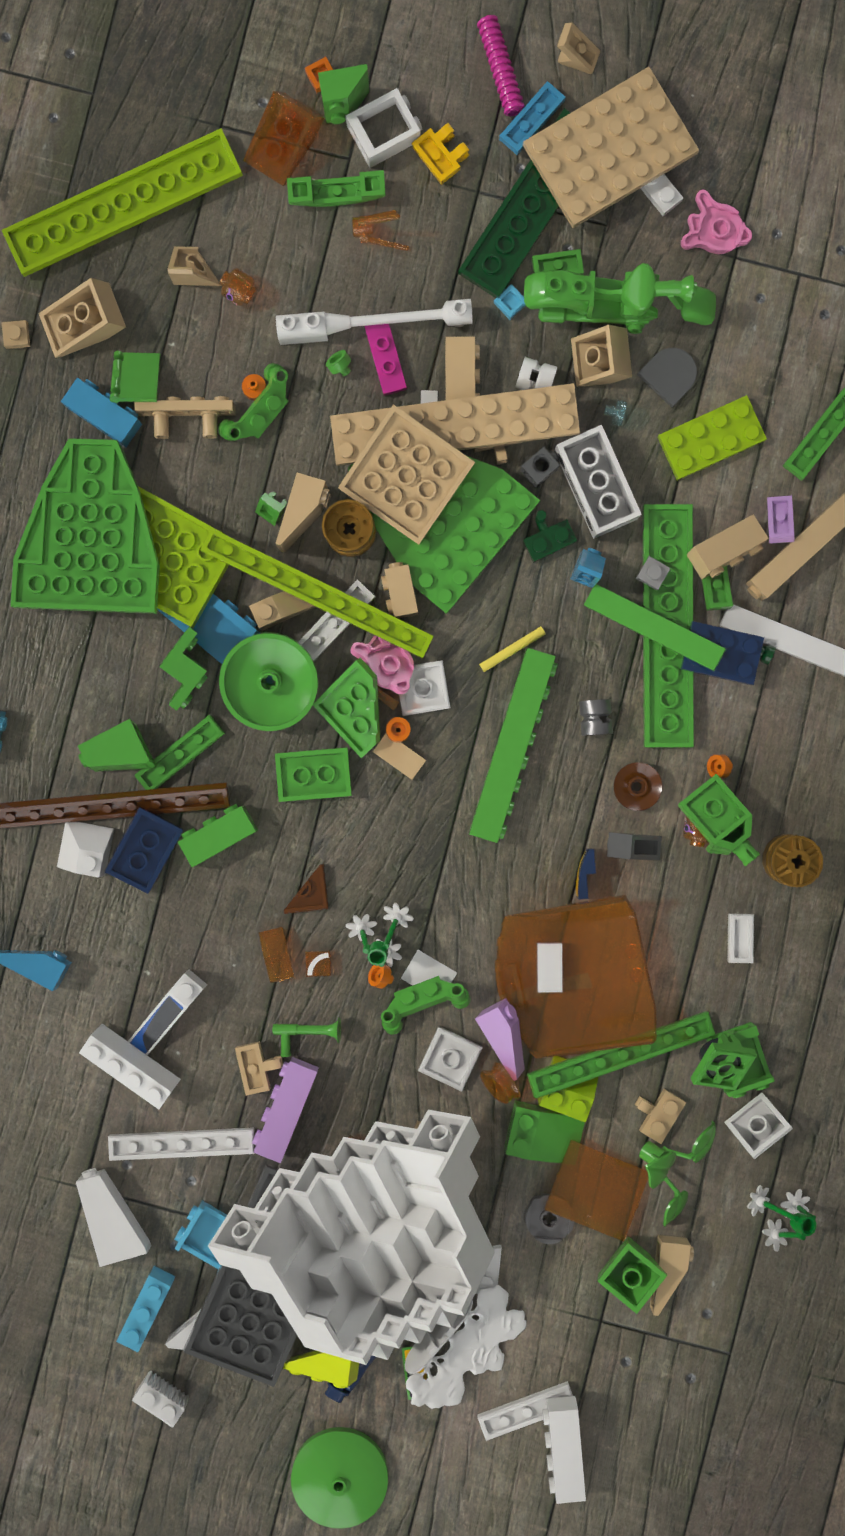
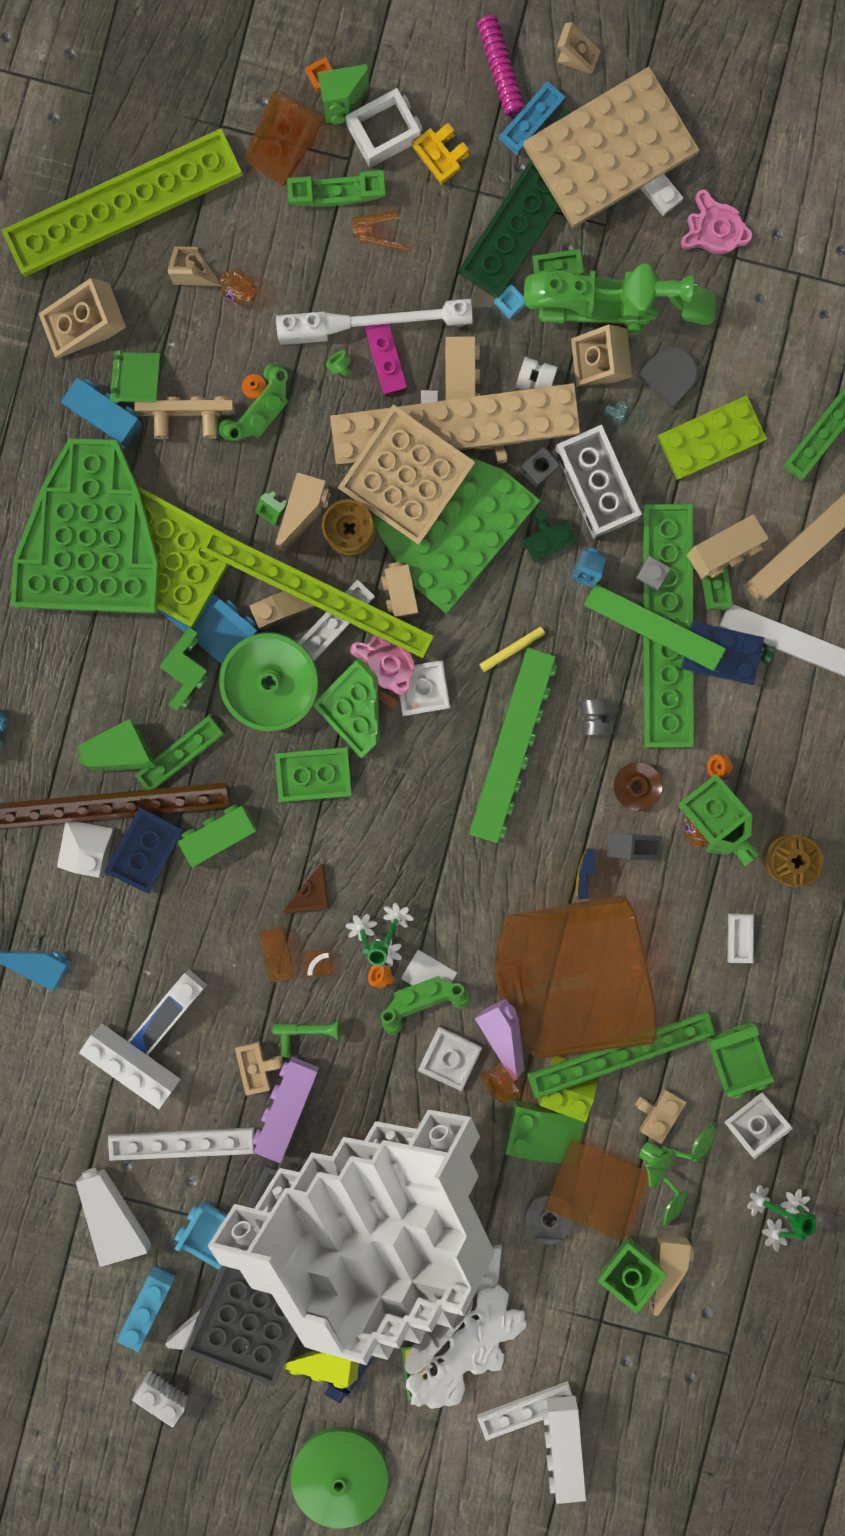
(16, 334): tan plate -> none
(398, 724): orange tile -> none
(399, 756): tan tile -> none
(549, 967): white tile -> none
(723, 1063): bright green piece -> none
(780, 519): lavender plate -> none

